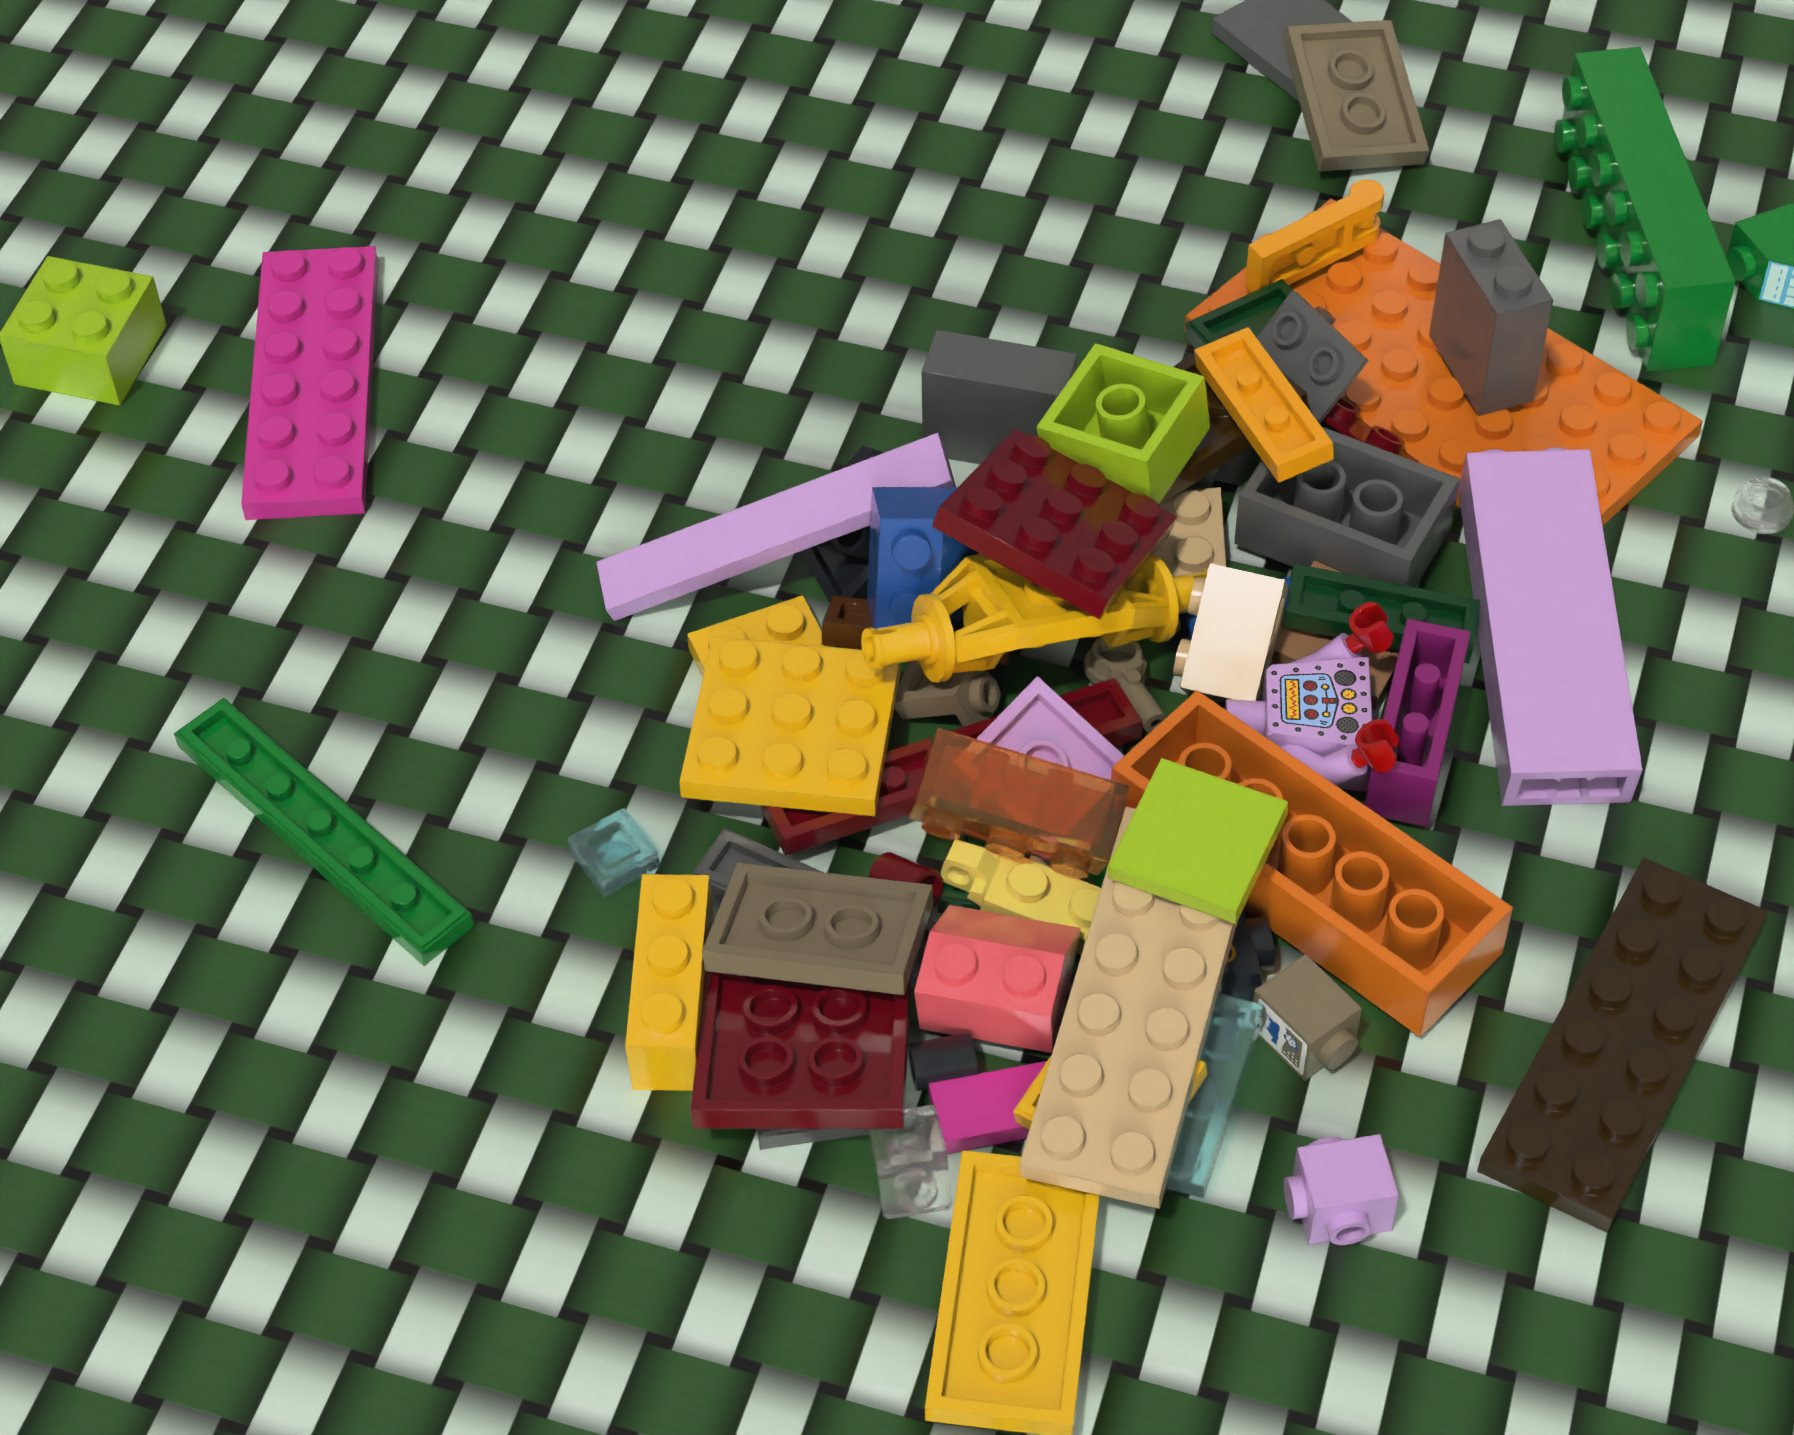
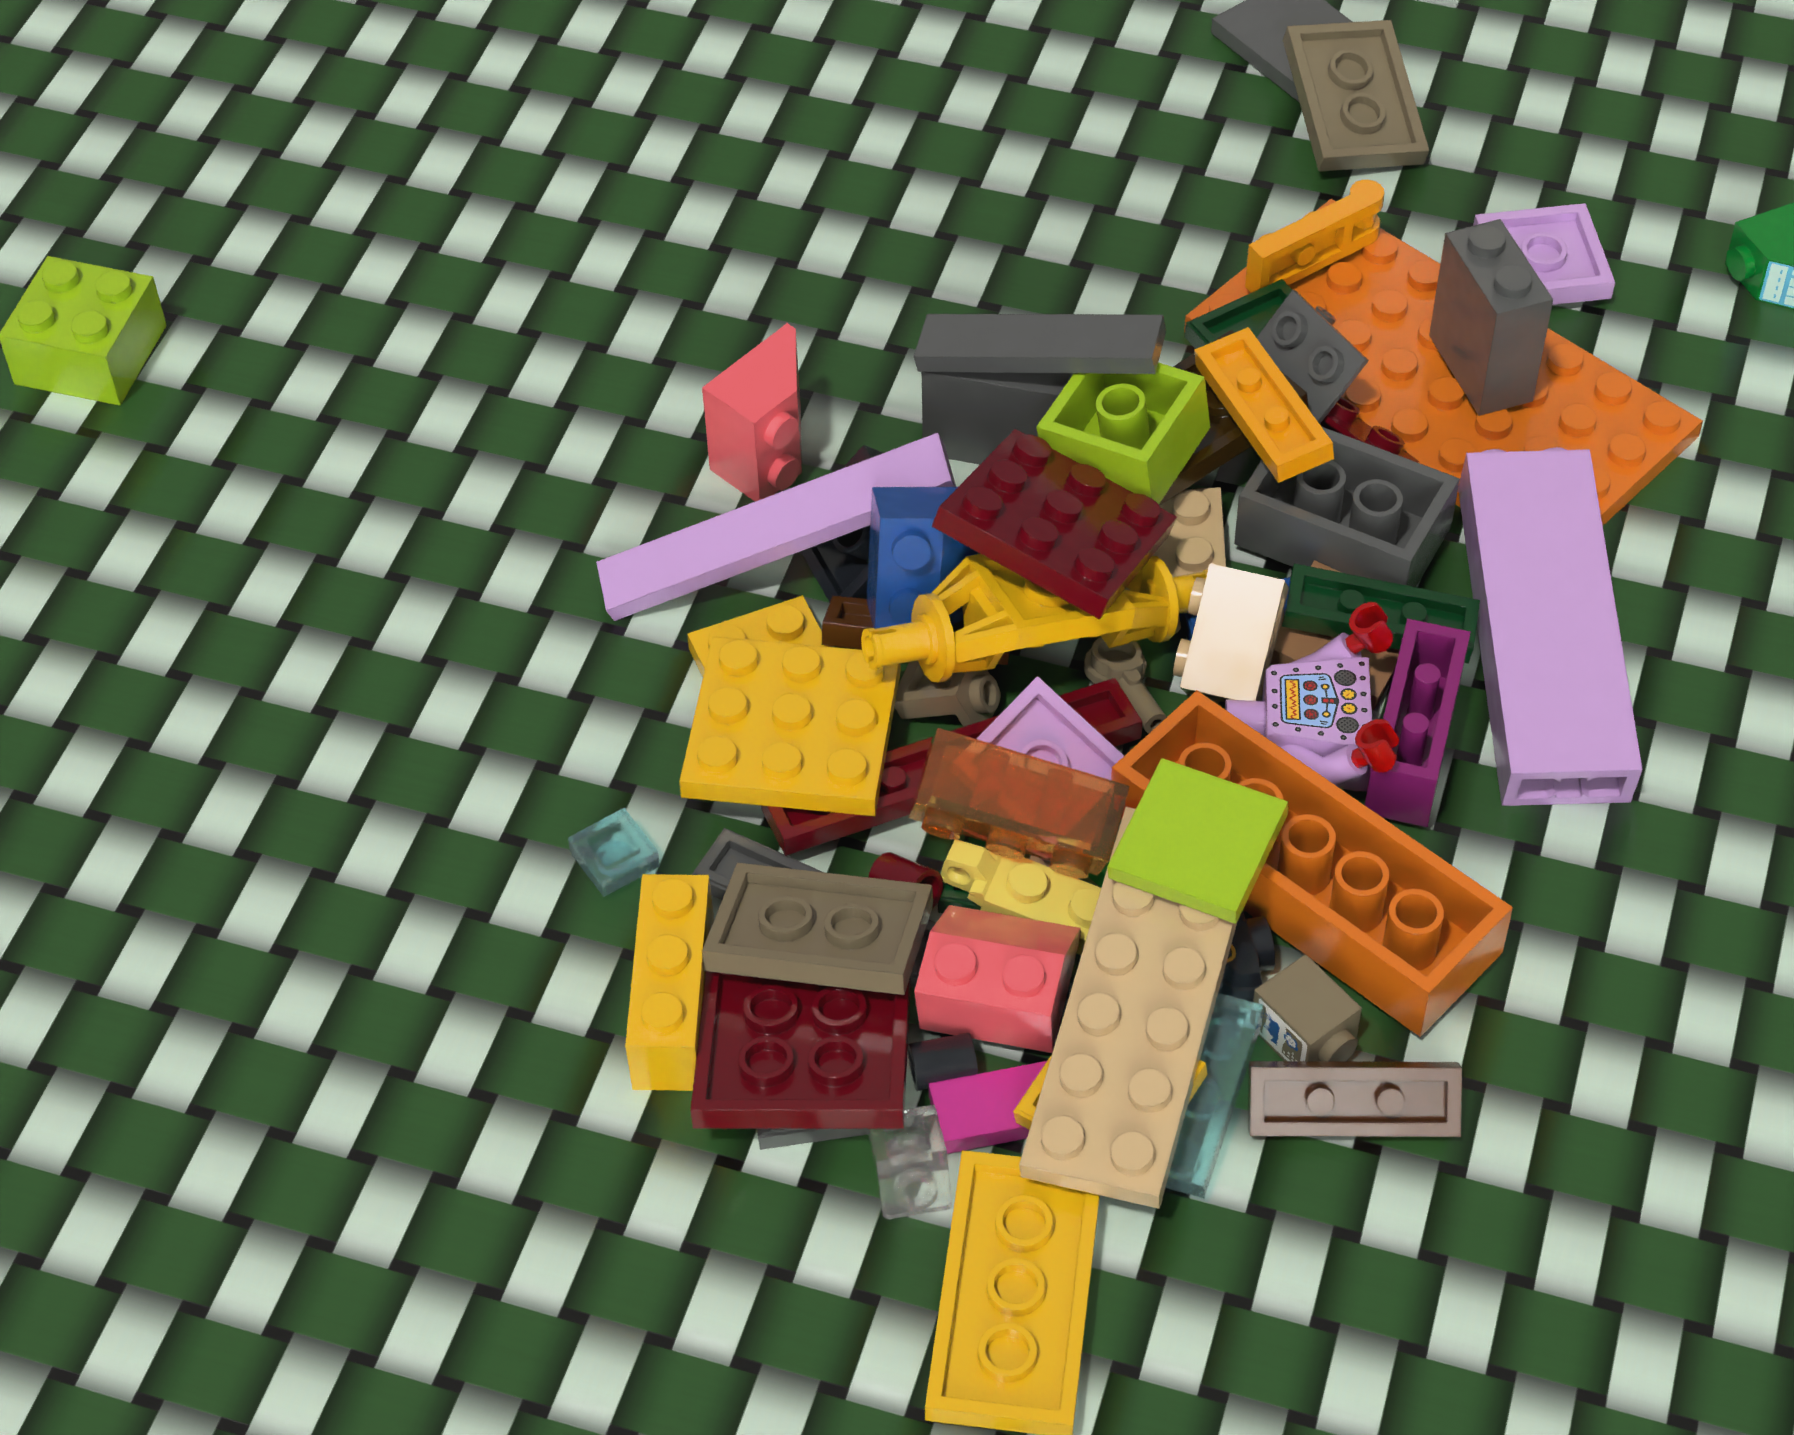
(311, 384): dark pink plate -> none
(325, 831): green tile -> none
(757, 418): none -> coral slope
(1041, 343): none -> dark grey tile
(1342, 1189): lavender brick -> none
(1354, 1098): none -> plate
(1561, 250): none -> lavender plate
(1623, 1044): dark brown plate -> none
(1644, 210): green brick -> none
(1763, 505): clear plate -> none

